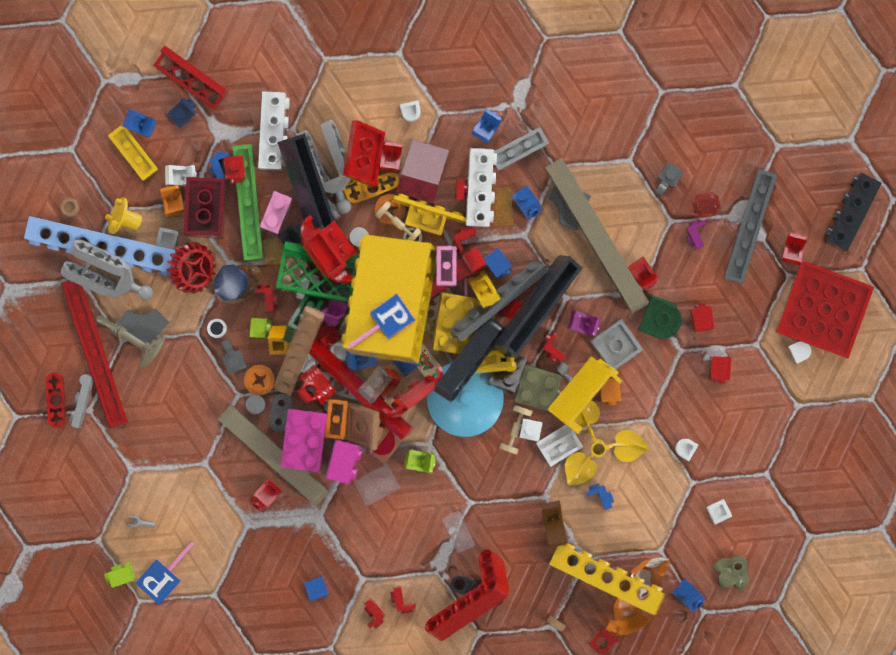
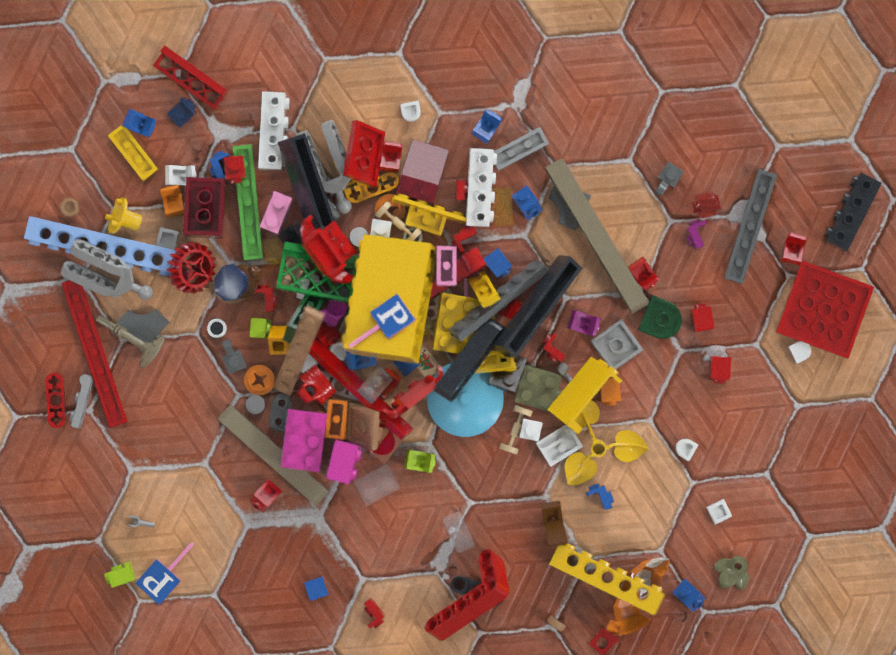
(381, 228): none -> white brick
(397, 597): red bracket -> none

